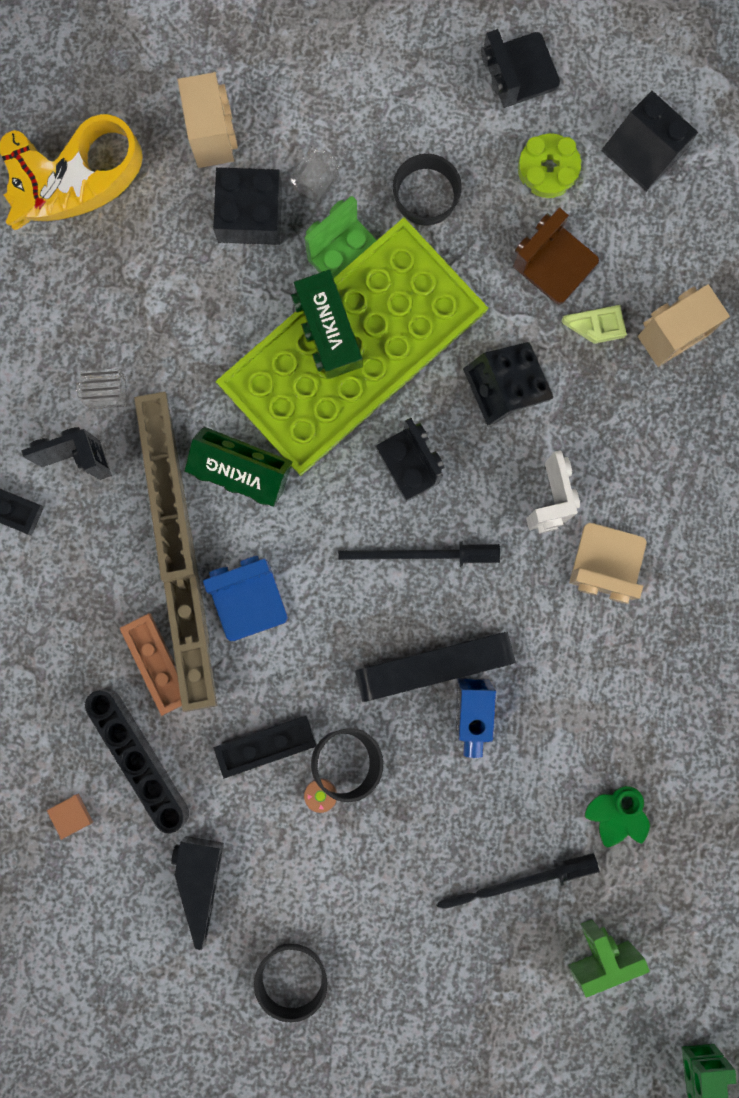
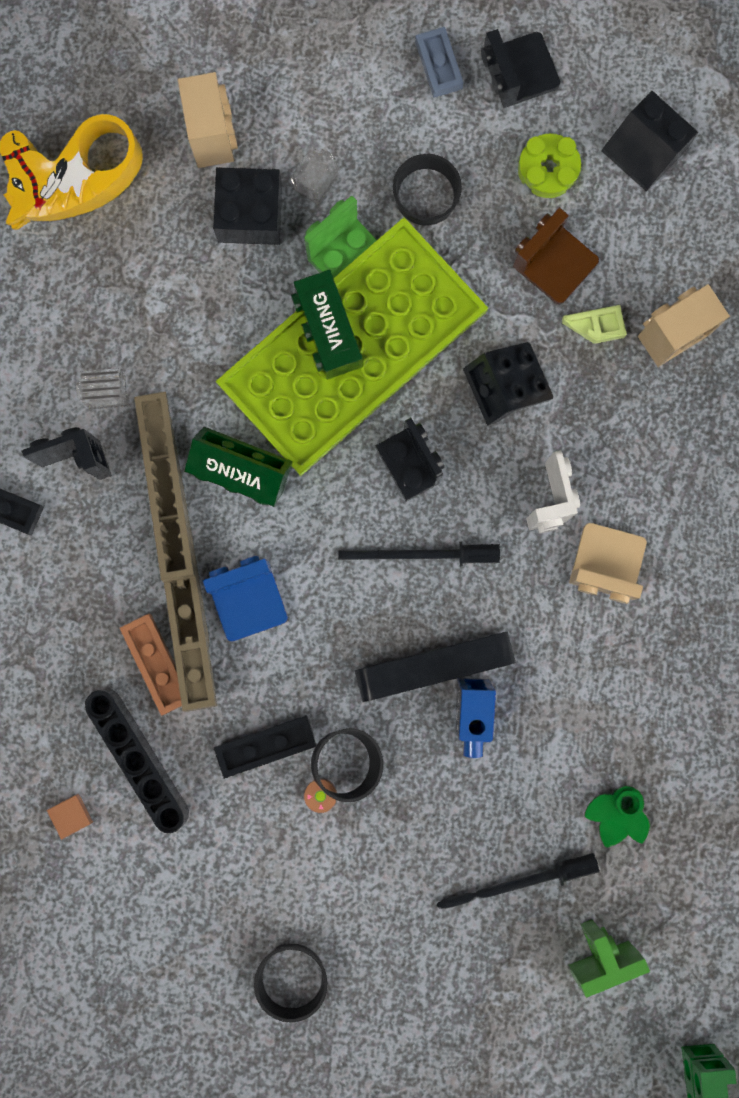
(196, 879): black slope -> none
(439, 62): none -> sand blue plate

